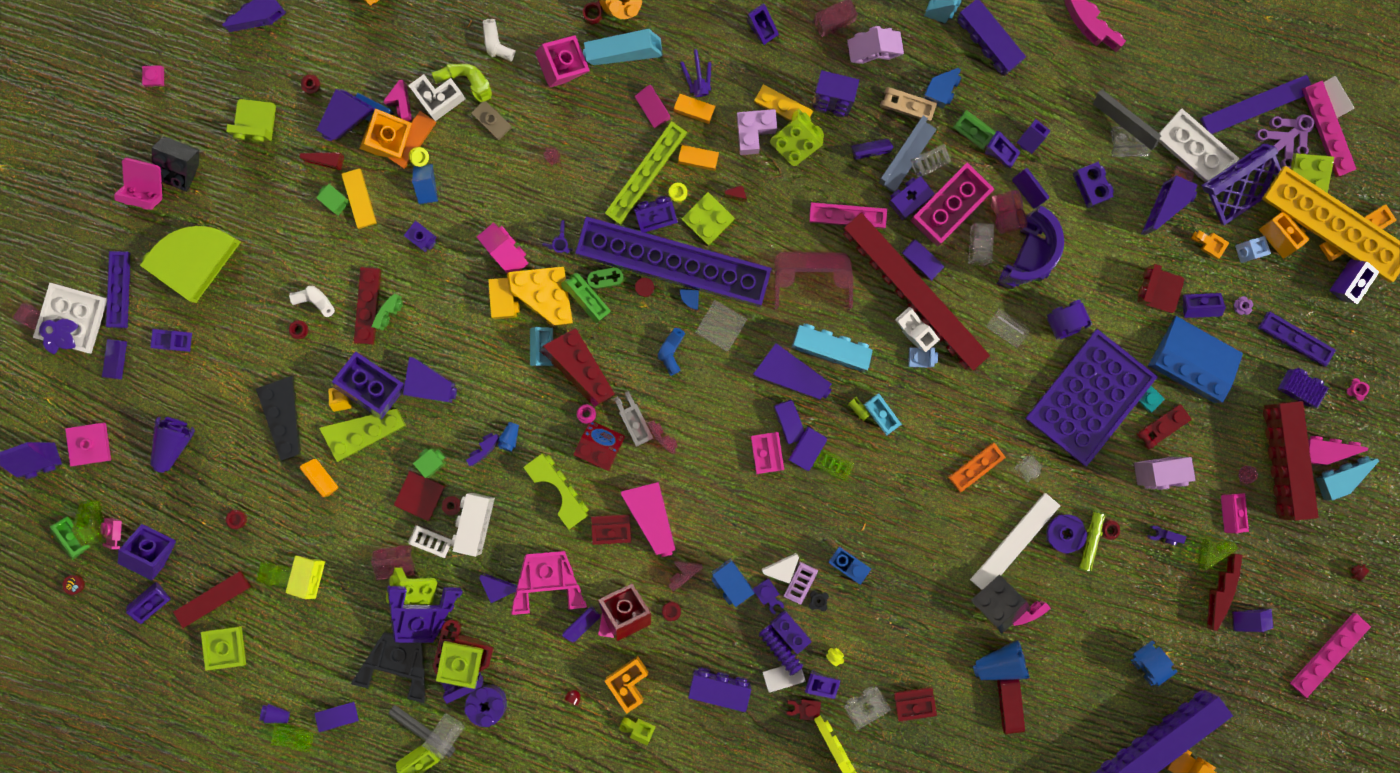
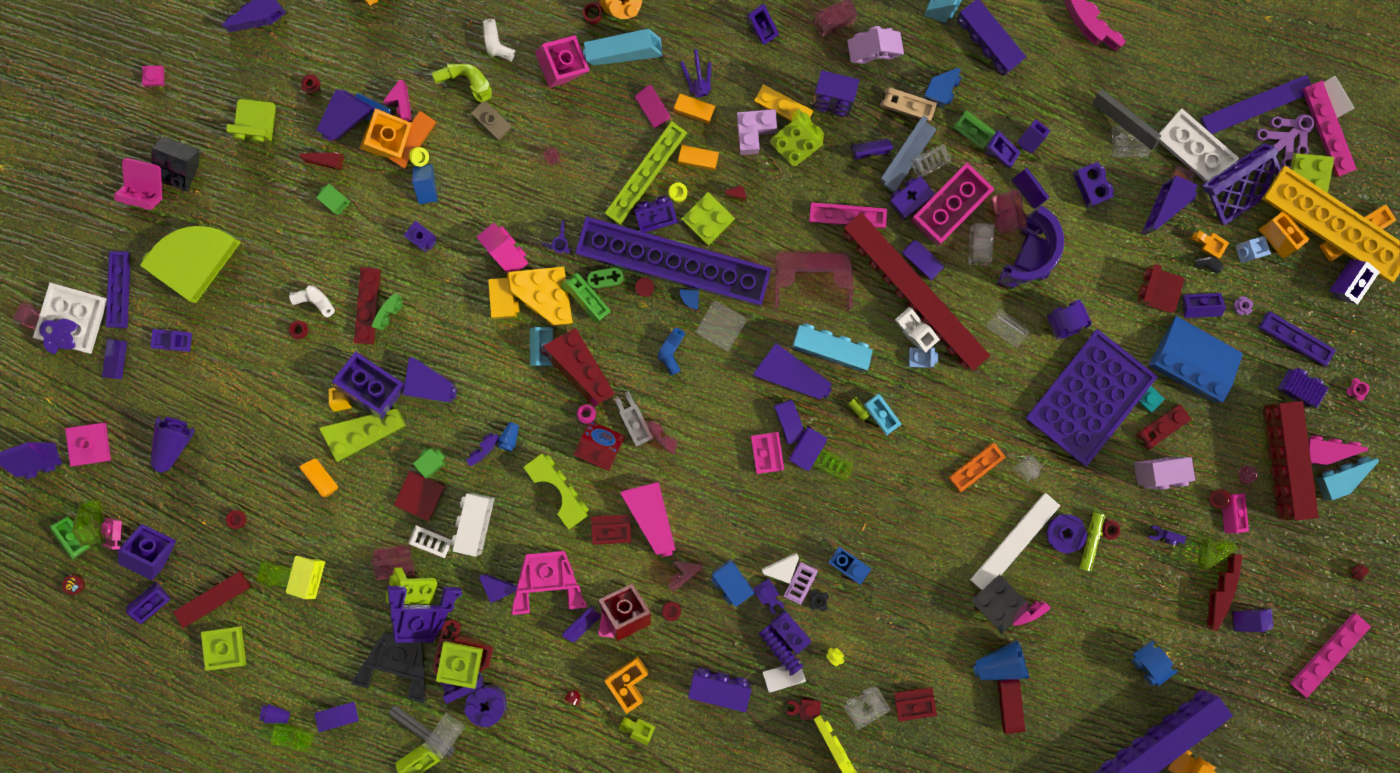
(281, 415): black wing -> none
(359, 198): yellow tile -> none
(437, 100): white brick -> none
(446, 501): dark red plate -> none
(822, 685): dark purple slope -> none
(1211, 262): none -> black arm
(1220, 499): none -> dark red tile

